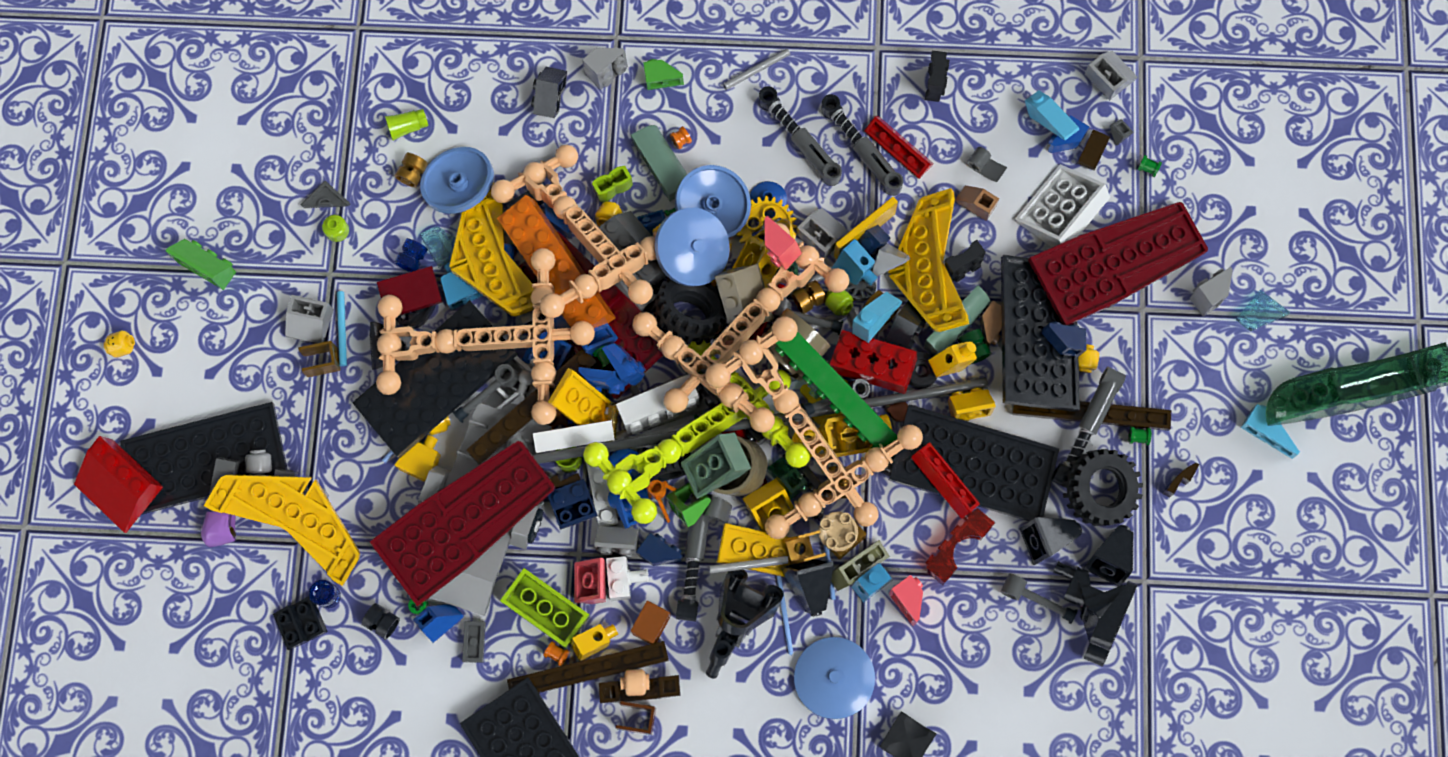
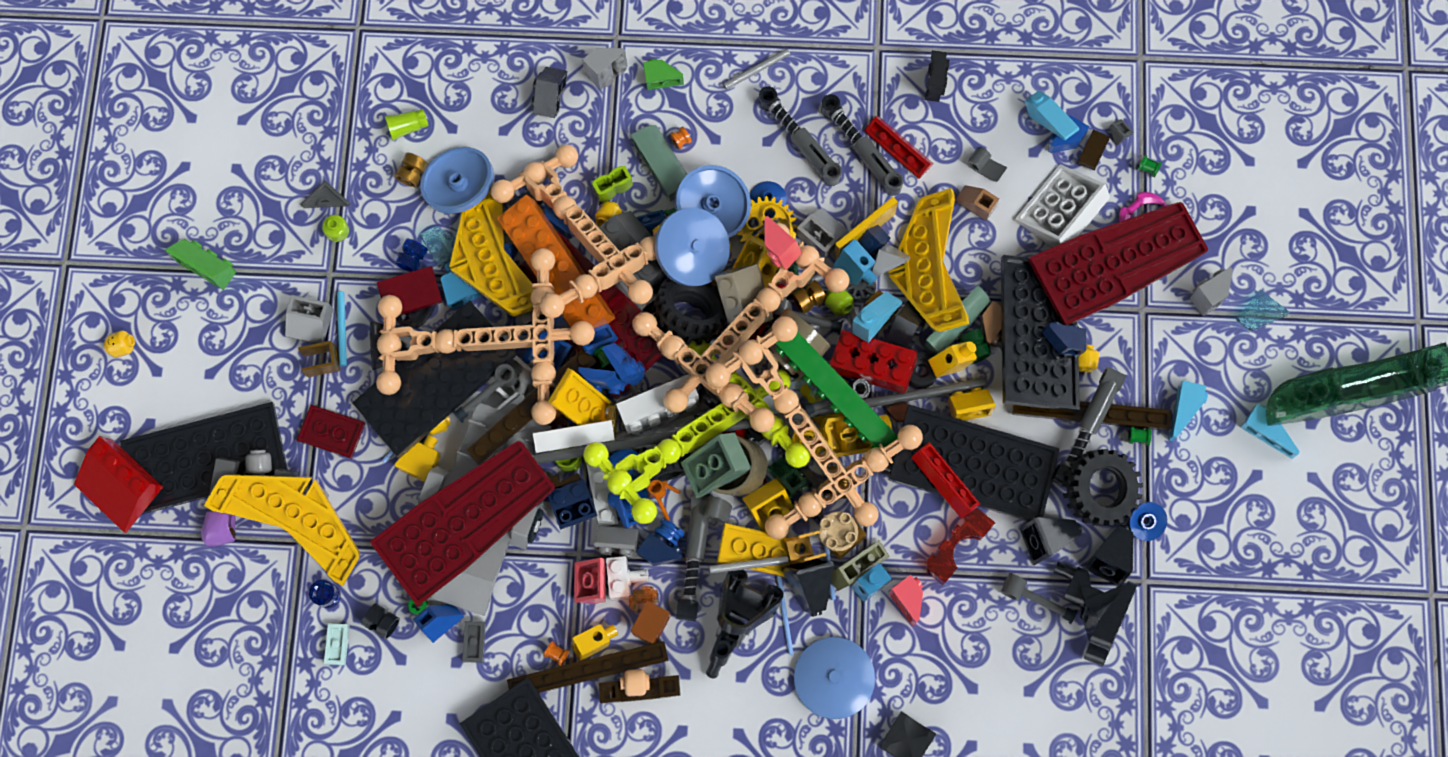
(300, 623): black slope -> none
(331, 431): none -> dark red tile
(336, 644): none -> light aqua plate
(545, 608): lime brick -> none
(641, 596): none -> clear orange bracket
(643, 707): reddish brown piece -> none
(669, 531): none -> blue wheel
(690, 513): bright green tile -> none
(968, 261): black brick -> none
(1110, 74): light grey slope -> none
(1141, 198): none -> dark pink piece
(1155, 524): none -> blue dish
(1184, 477): dark brown slope -> none
(1188, 401): none -> medium azure slope

